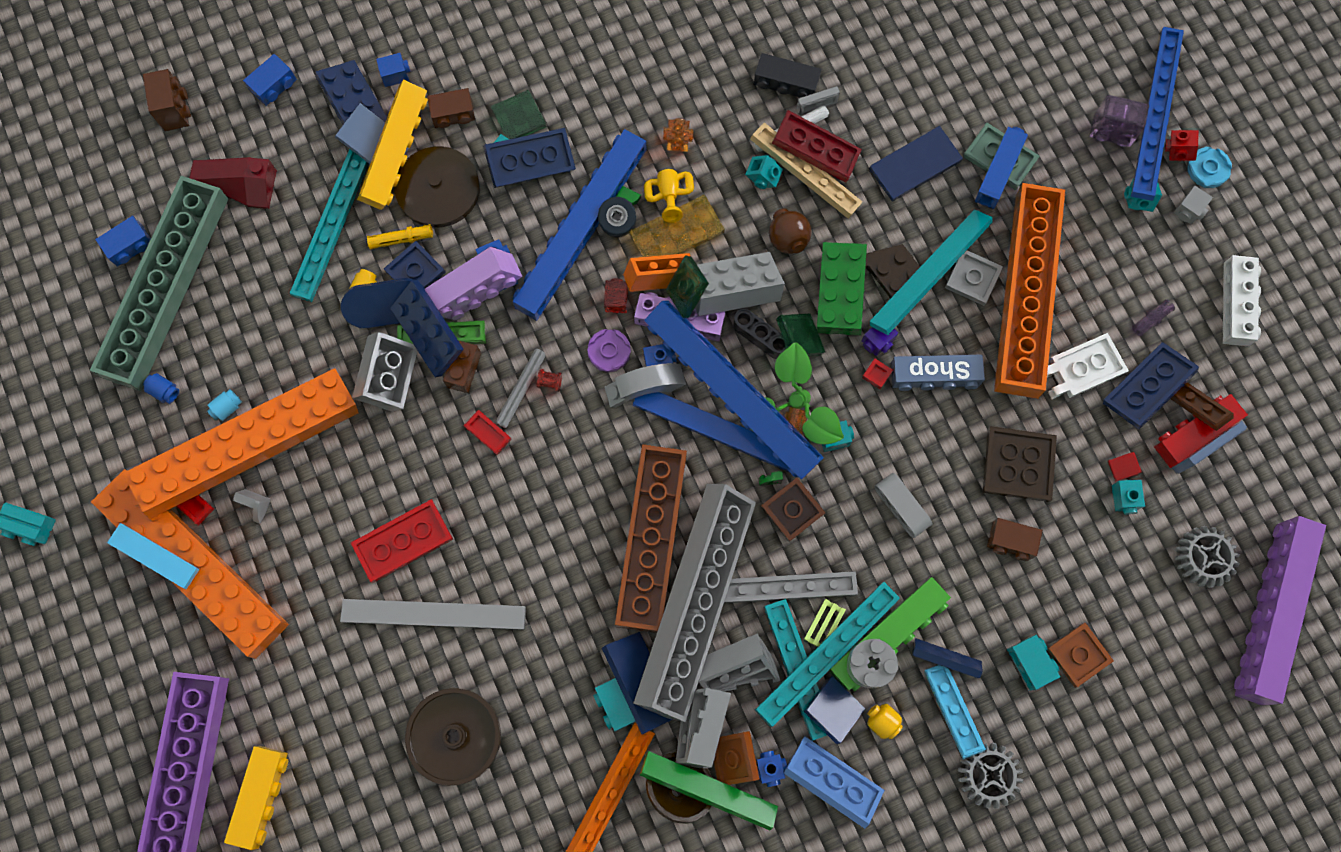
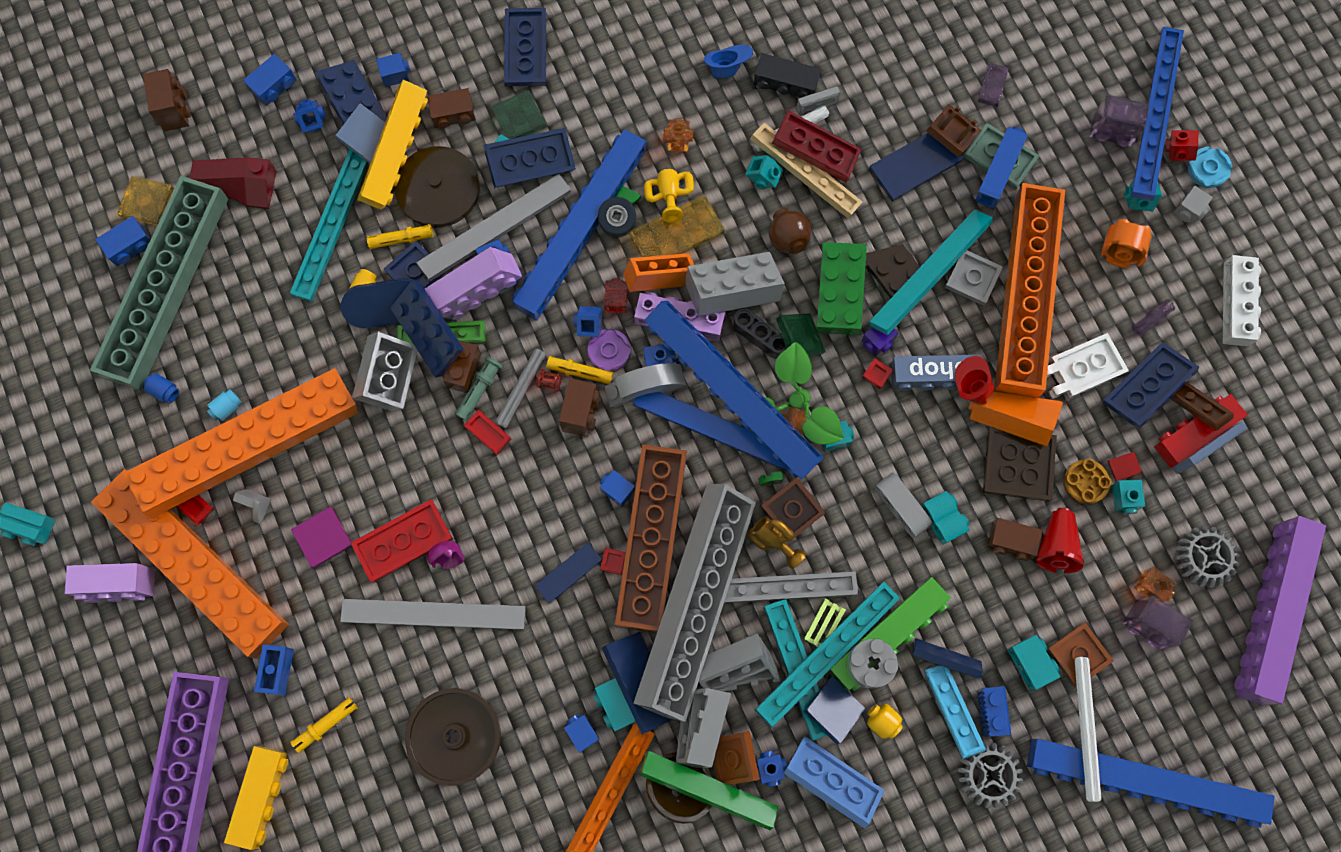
(110, 582): none -> lavender brick
(145, 200): none -> clear yellow tile
(153, 556): medium azure tile -> none
(273, 670): none -> blue brick
(309, 123): none -> blue brick
(315, 731): none -> yellow pin
(322, 537): none -> magenta tile
(446, 554): none -> magenta hair
(483, 379): none -> sand green pin
(493, 227): none -> light grey tile
(525, 47): none -> dark blue plate
(568, 573): none -> dark blue tile
(569, 367): none -> yellow pin
(579, 408): none -> reddish brown brick
(581, 732): none -> blue brick
(588, 321): none -> blue brick
(613, 561): none -> red tile
(616, 488): none -> blue brick
(687, 286): clear green tile -> none
(727, 61): none -> blue piece
(774, 534): none -> pearl gold piece
(945, 517): none -> teal brick
(953, 130): none -> reddish brown plate
(974, 379): none -> red piece
(993, 84): none -> clear purple tile
(994, 711): none -> blue brick
(1018, 415): none -> orange slope
(1061, 544): none -> red cone
(1086, 481): none -> pearl gold tile
(1087, 727): none -> white axle
(1126, 244): none -> orange brick
(1146, 584): none -> clear orange brick
(1154, 782): none -> blue brick
(1157, 623): none -> clear purple brick

